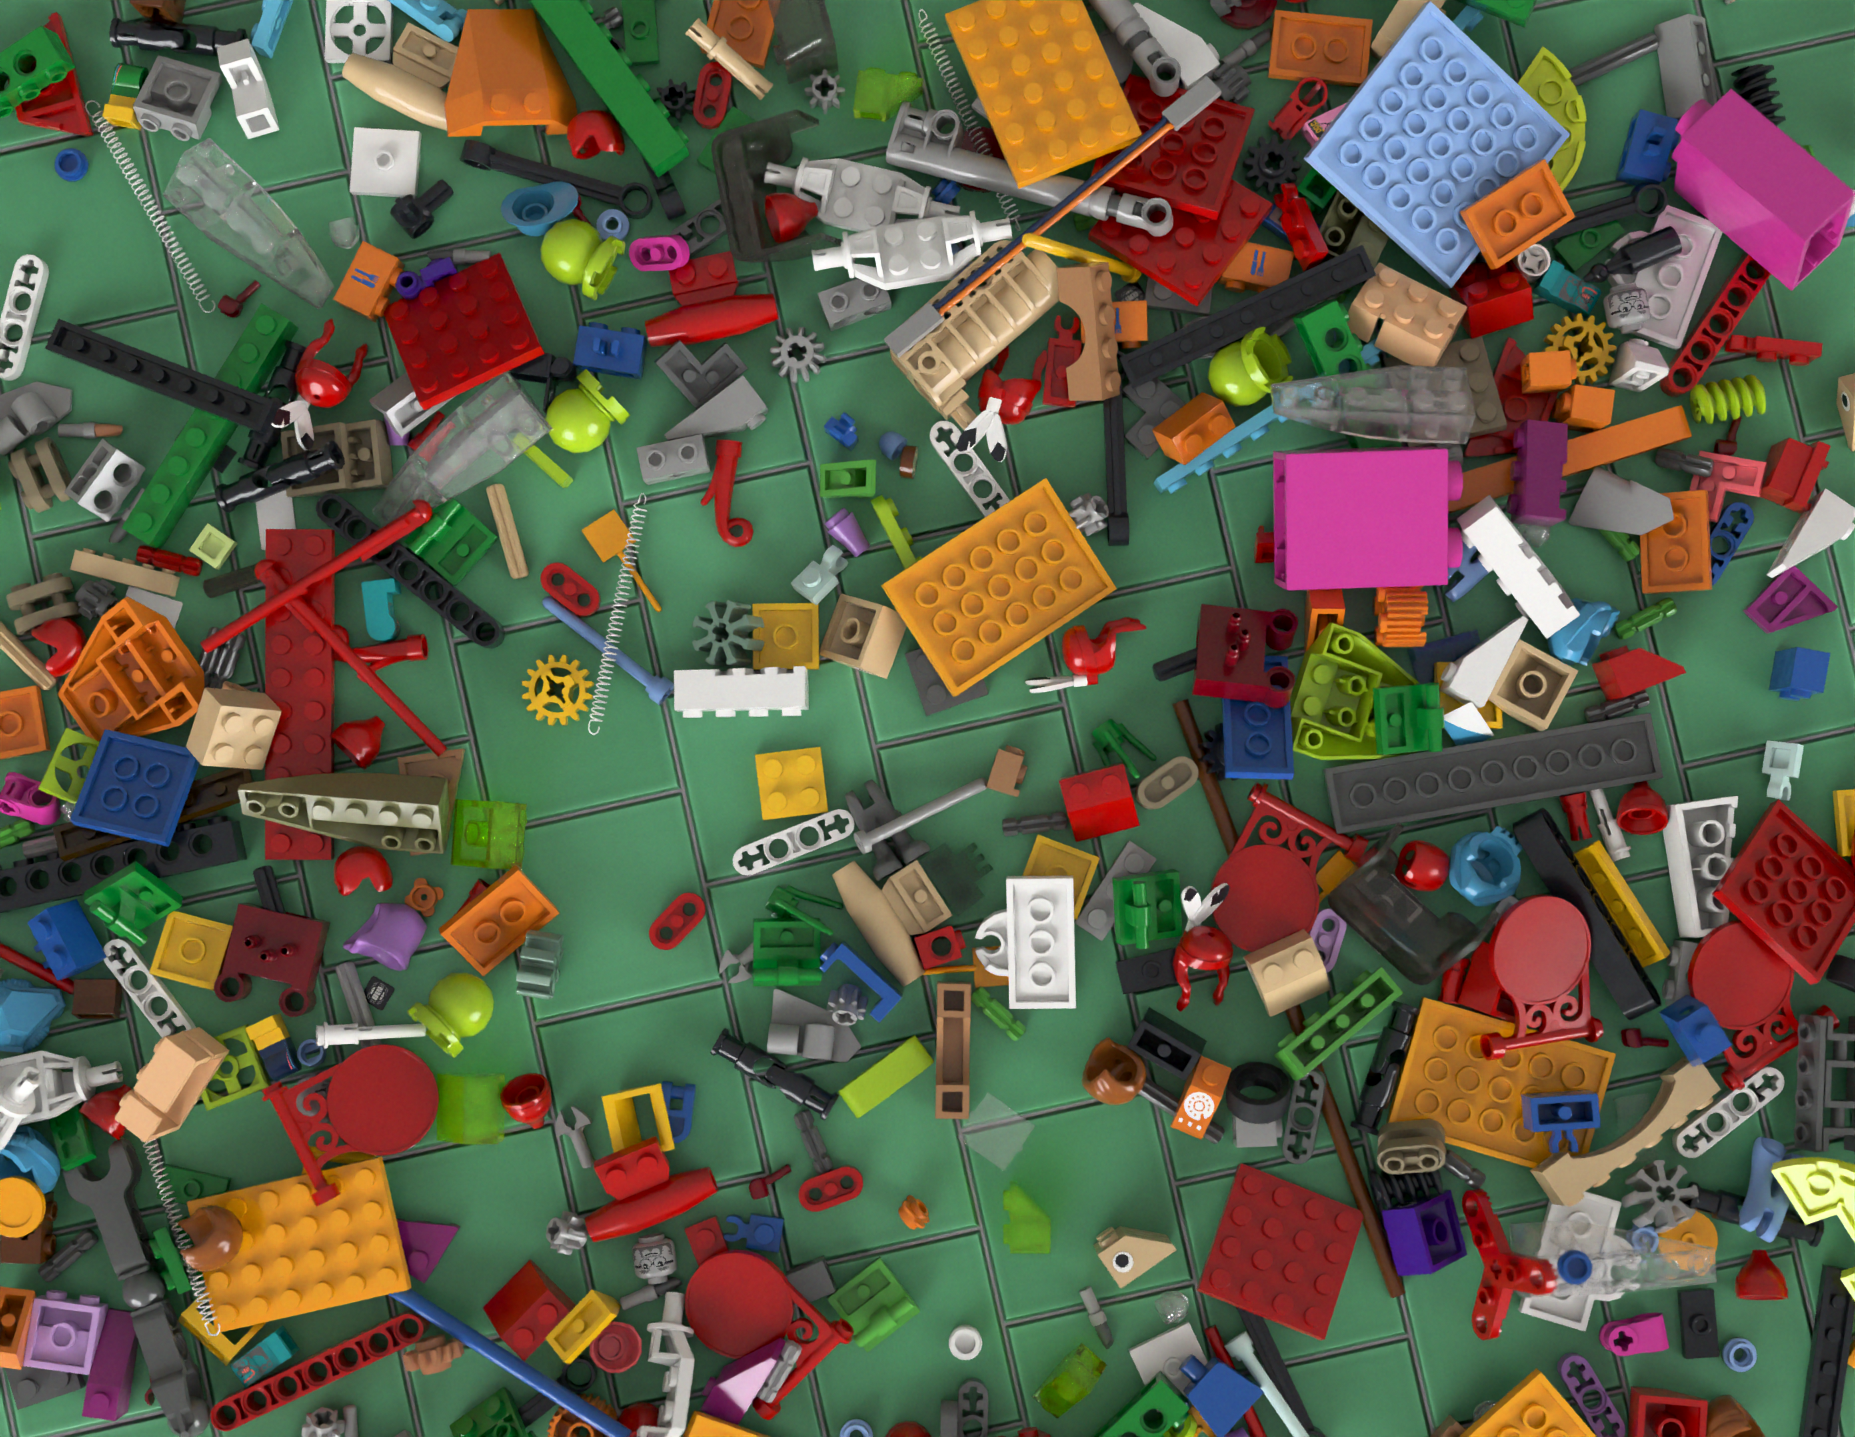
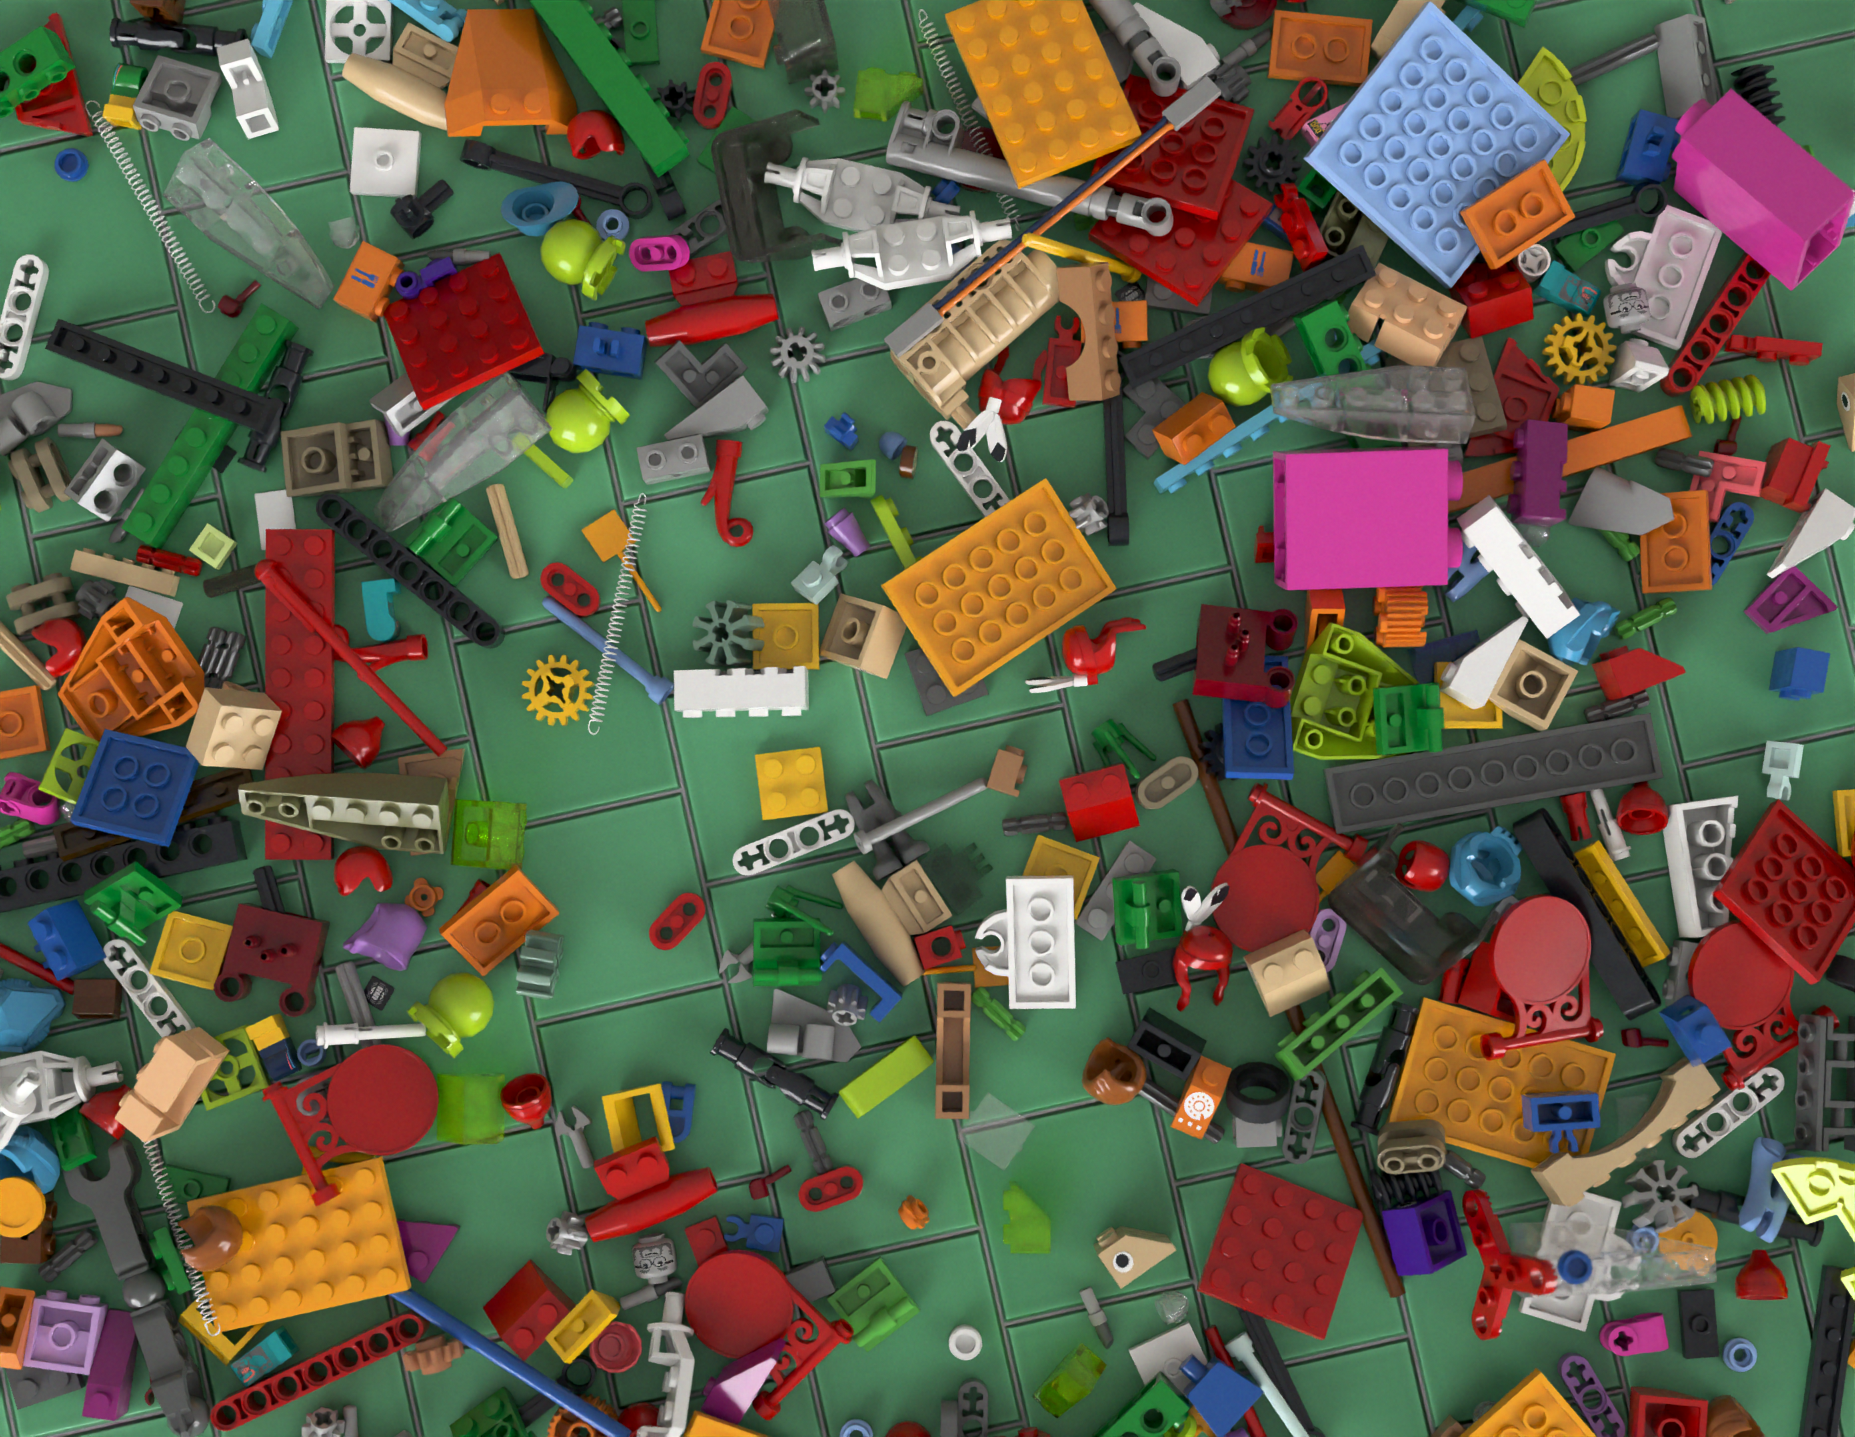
(291, 471): black piece -> none
(317, 385): red hair -> none
(365, 549): red bar -> none
(728, 58): tan pin -> none
(780, 1371): light grey axle -> none
(788, 215): red helmet -> none
(1466, 725): white sticker -> none
(1547, 371): orange brick -> none
(1638, 255): black wheel -> none

